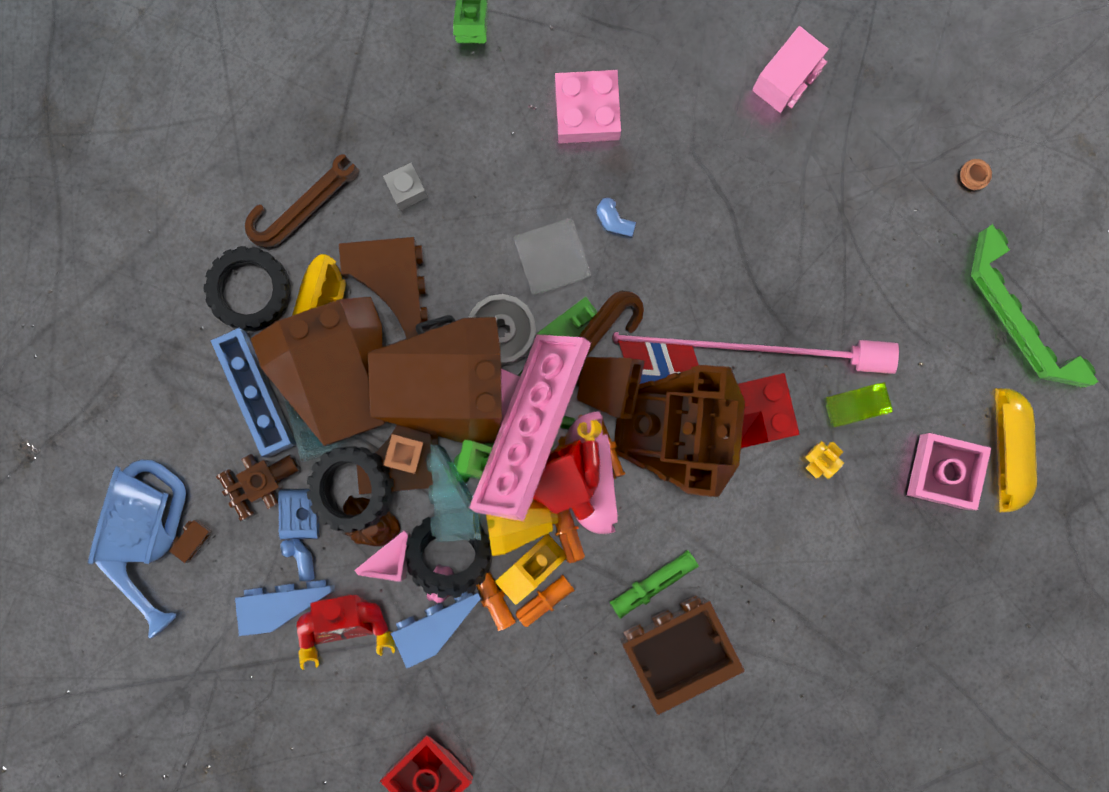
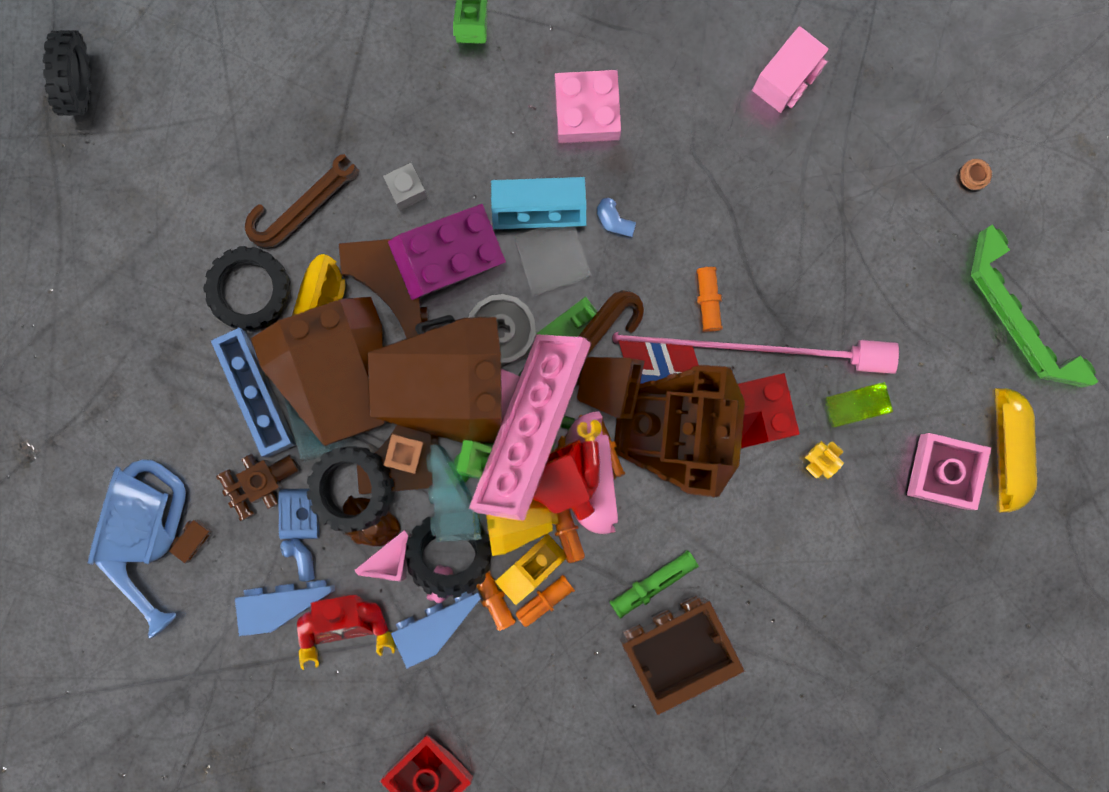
(67, 72): none -> black tyre
(446, 251): none -> magenta brick
(538, 203): none -> medium azure brick
(709, 299): none -> orange pin

